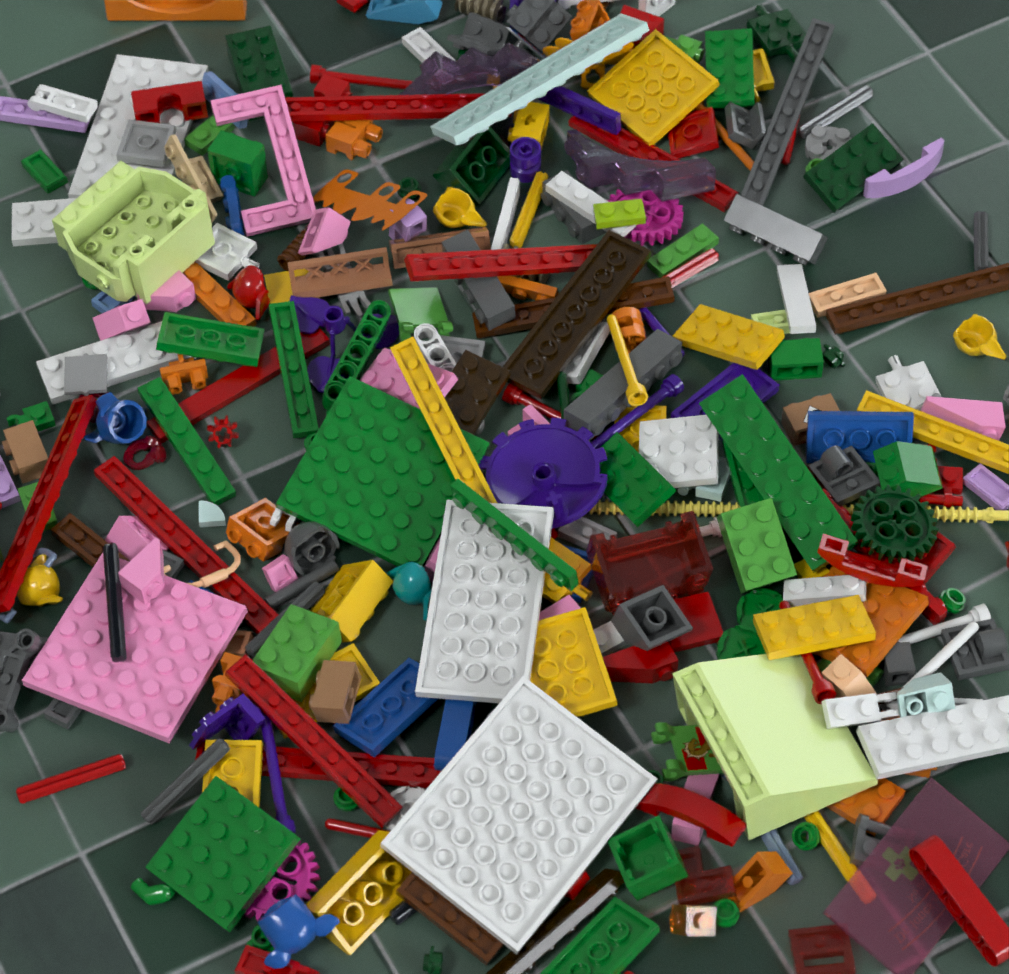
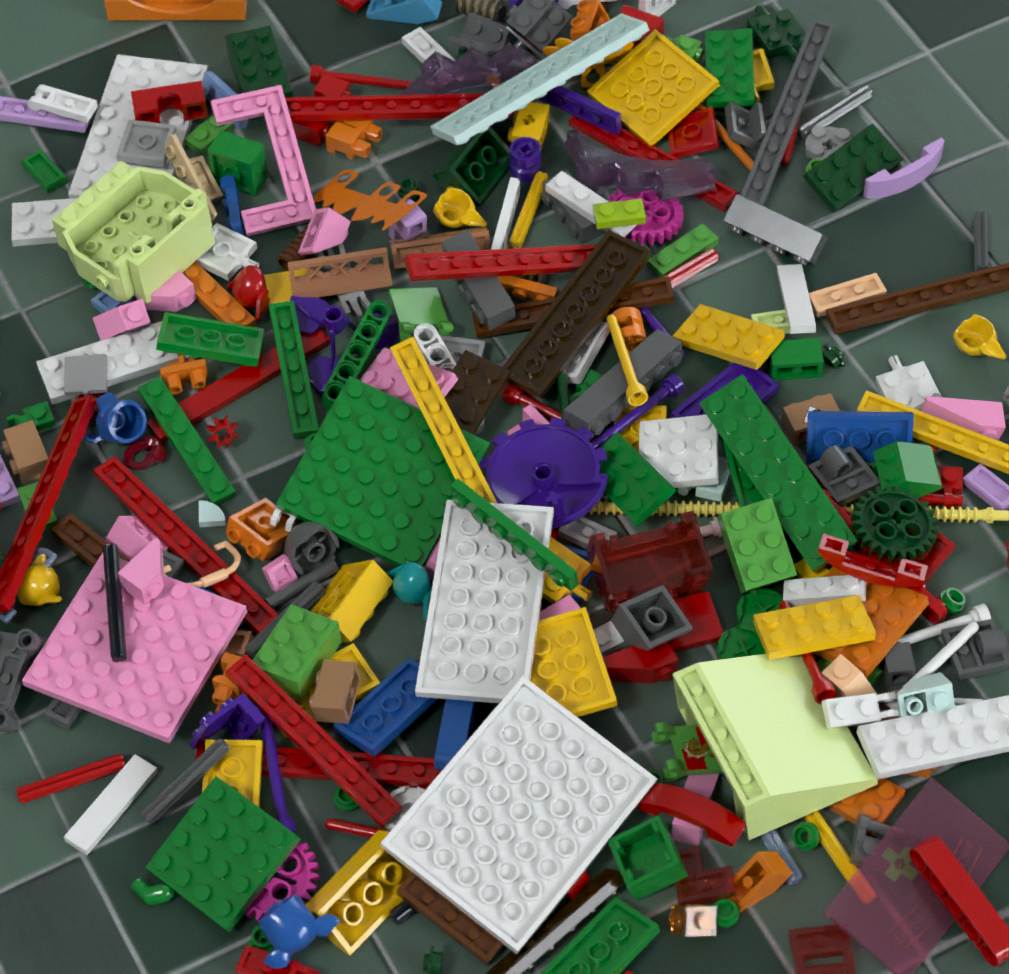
(110, 804): none -> white tile

